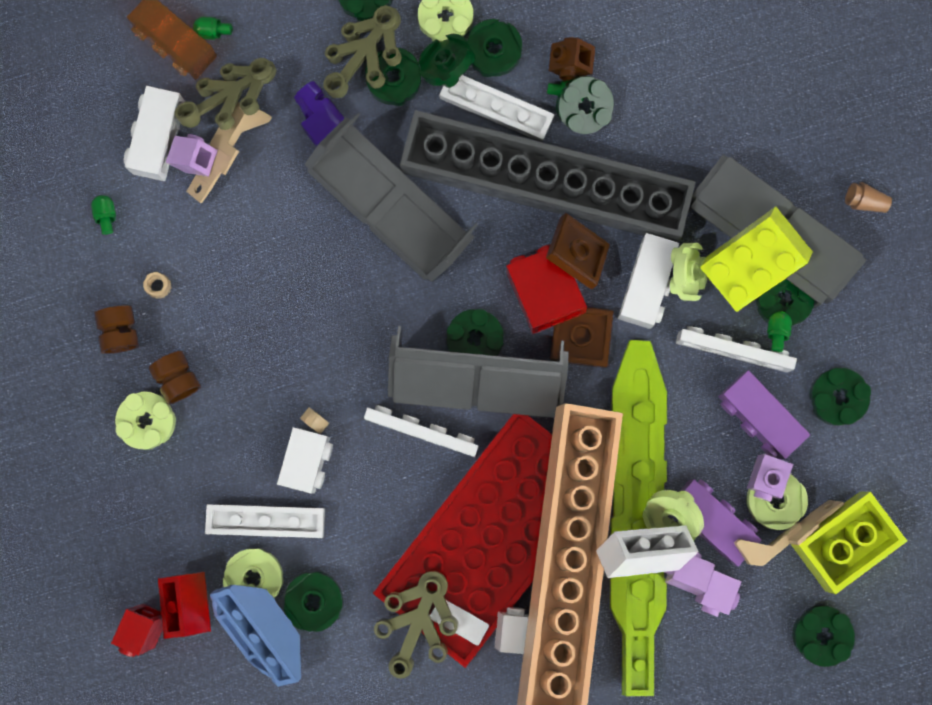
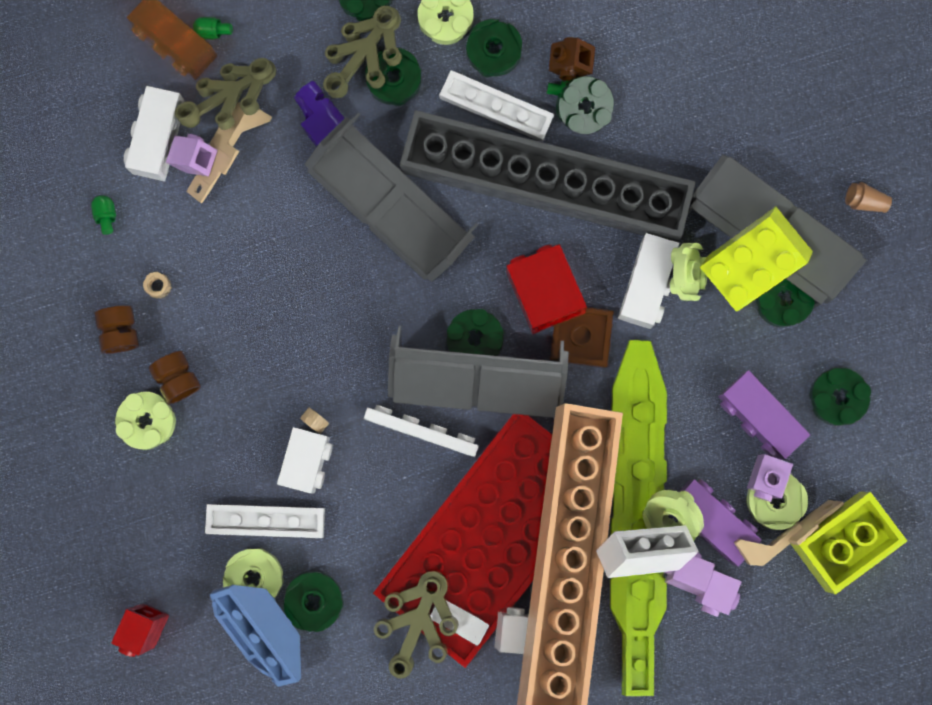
(184, 605): red brick -> none
(458, 59): dark green plate -> none
(578, 251): reddish brown plate -> none
(747, 352): white plate -> none
(779, 329): green cylinder -> none
(839, 645): dark green plate -> none

